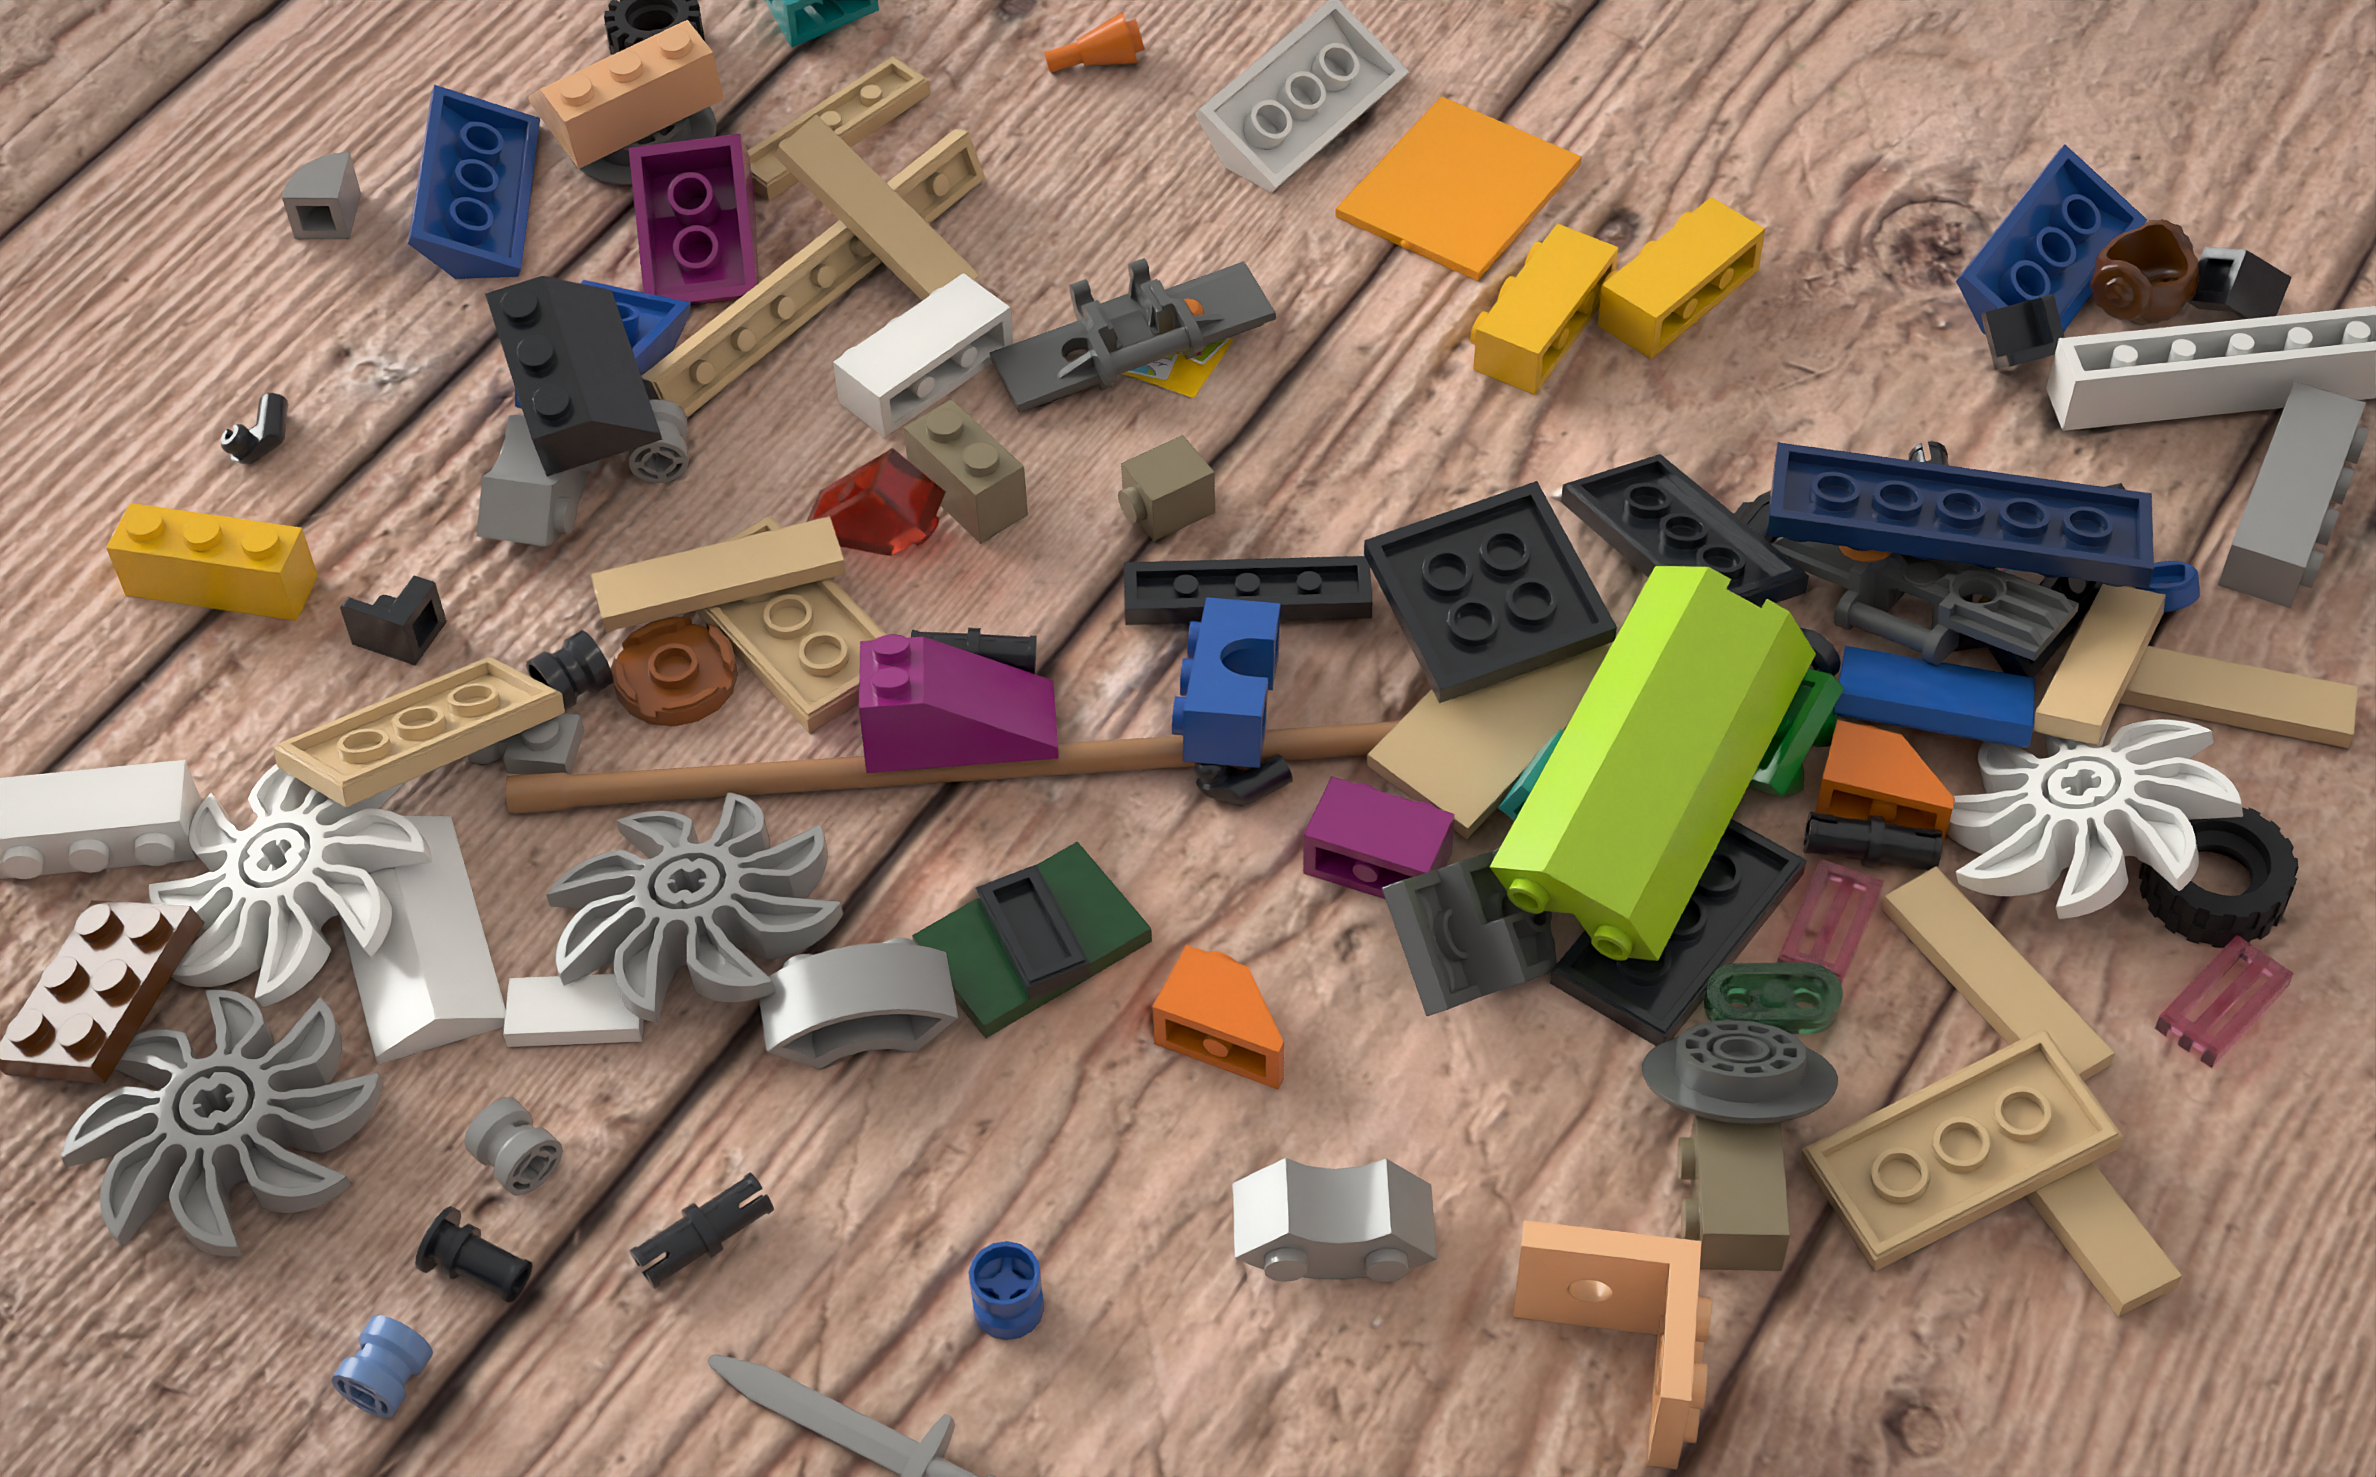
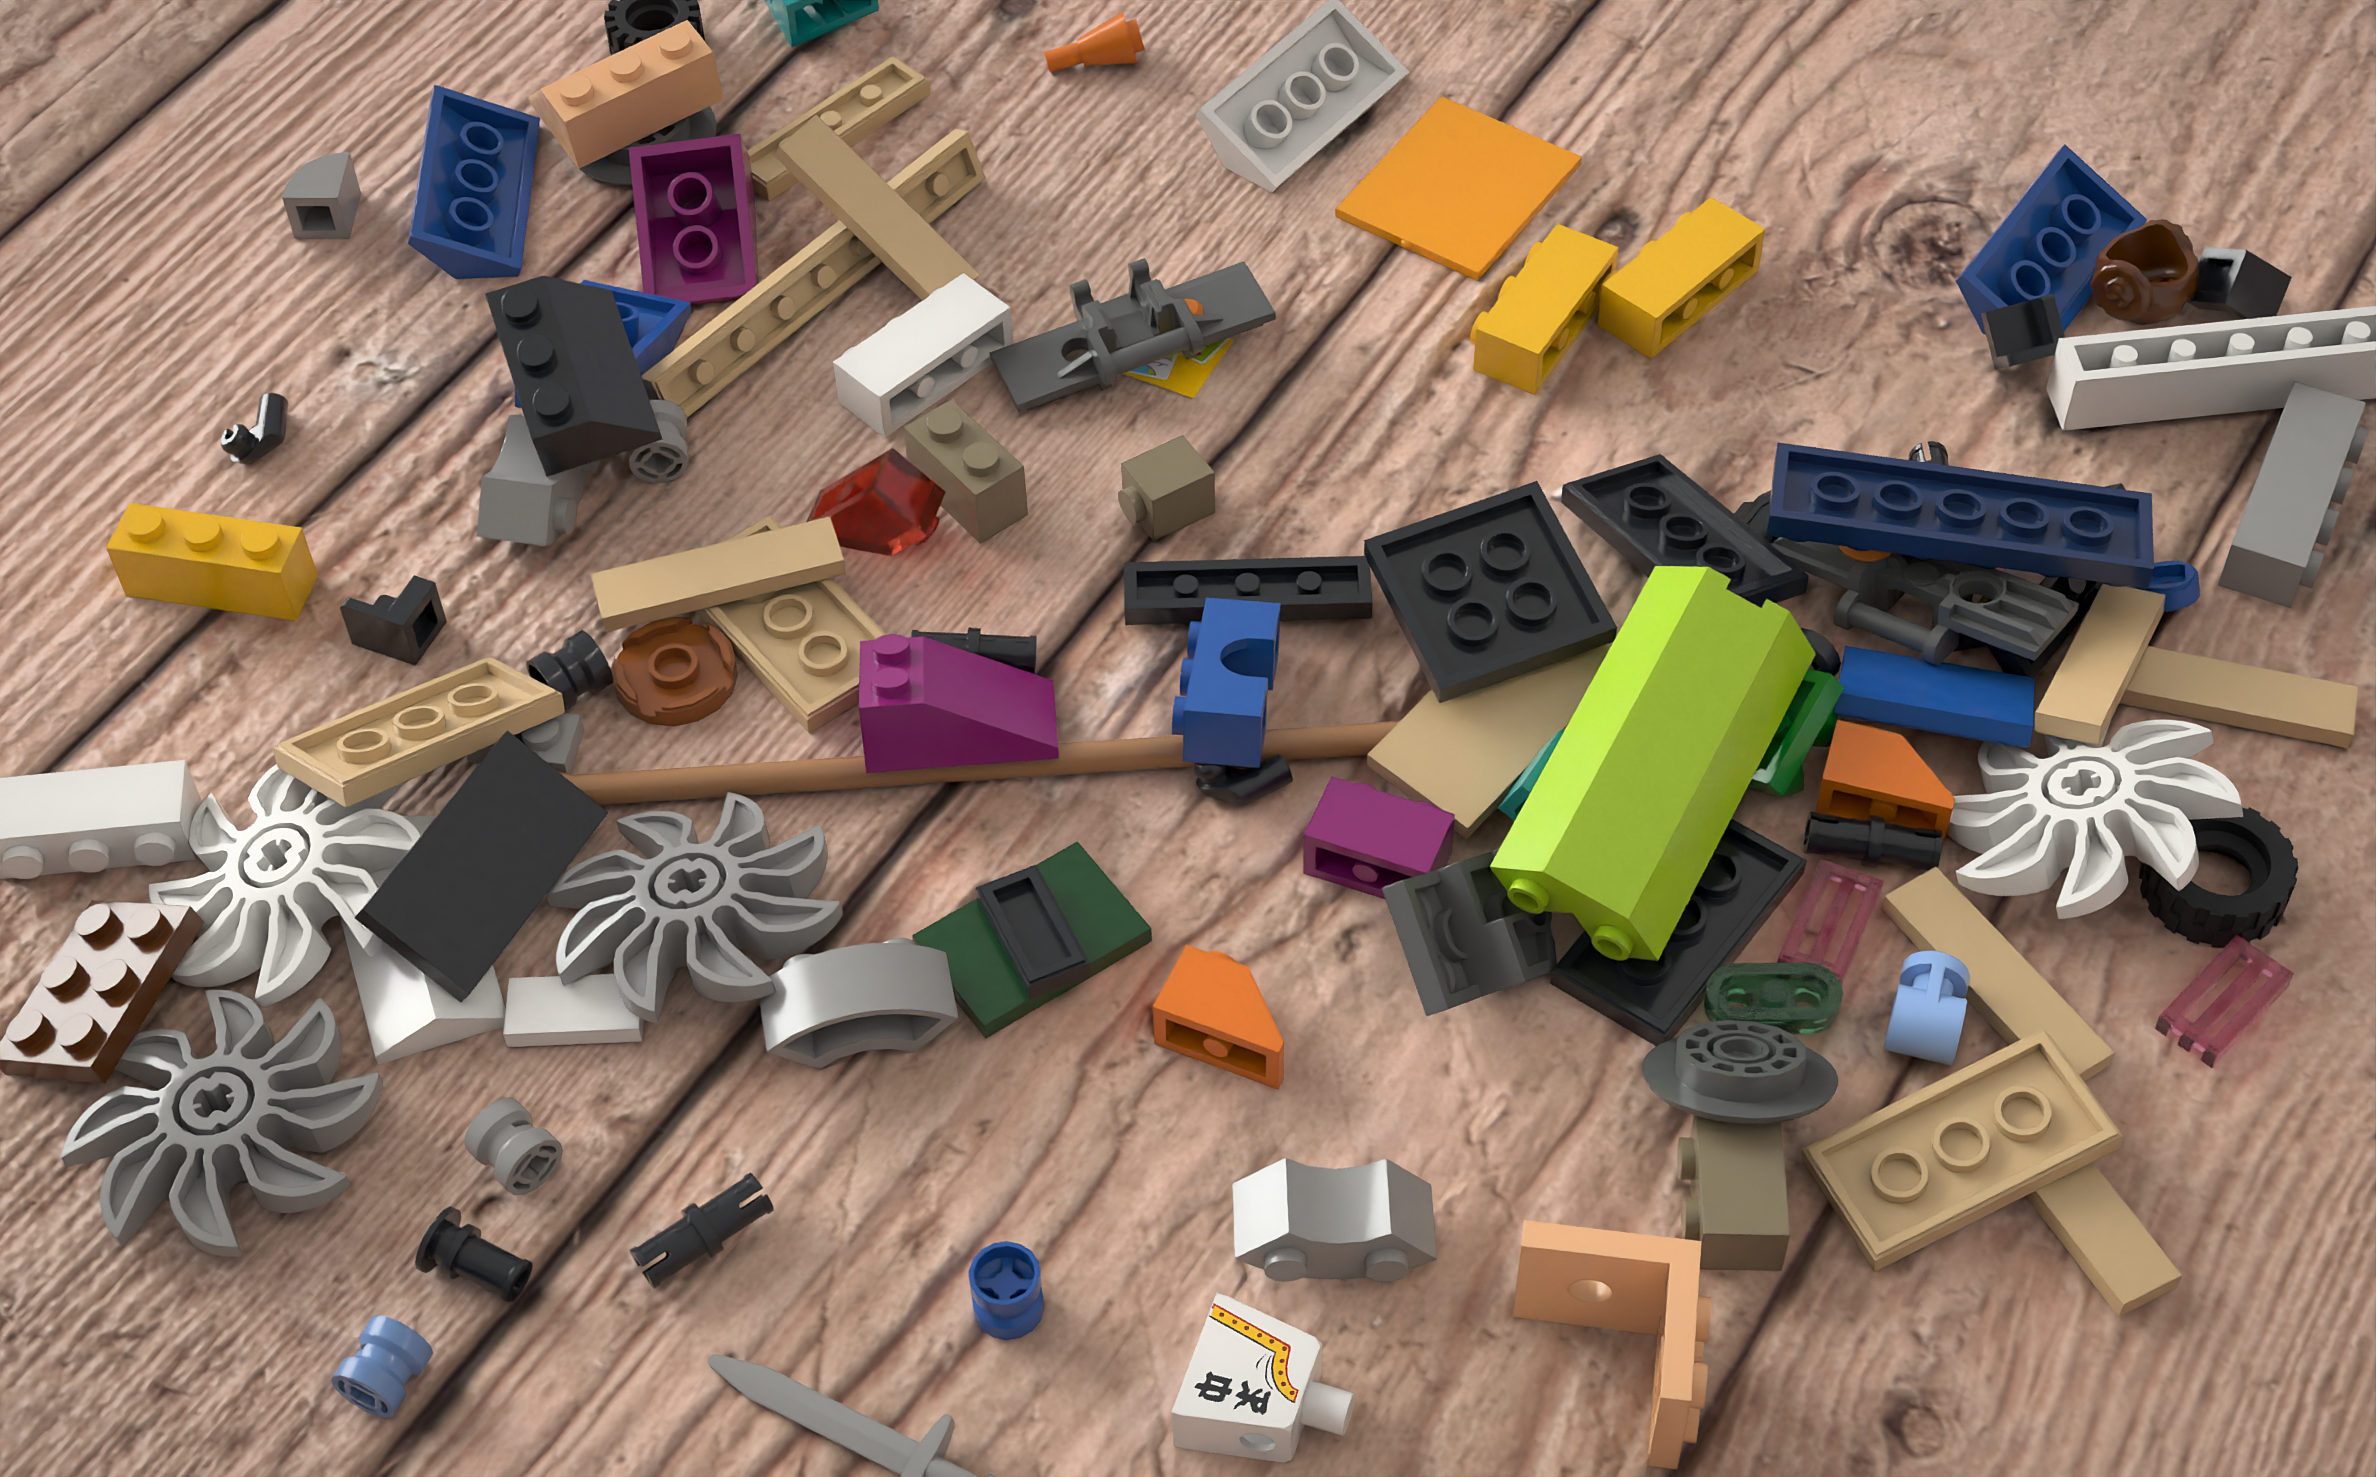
(482, 866): none -> black tile
(1254, 1387): none -> white torso
(1929, 1007): none -> light blue piece

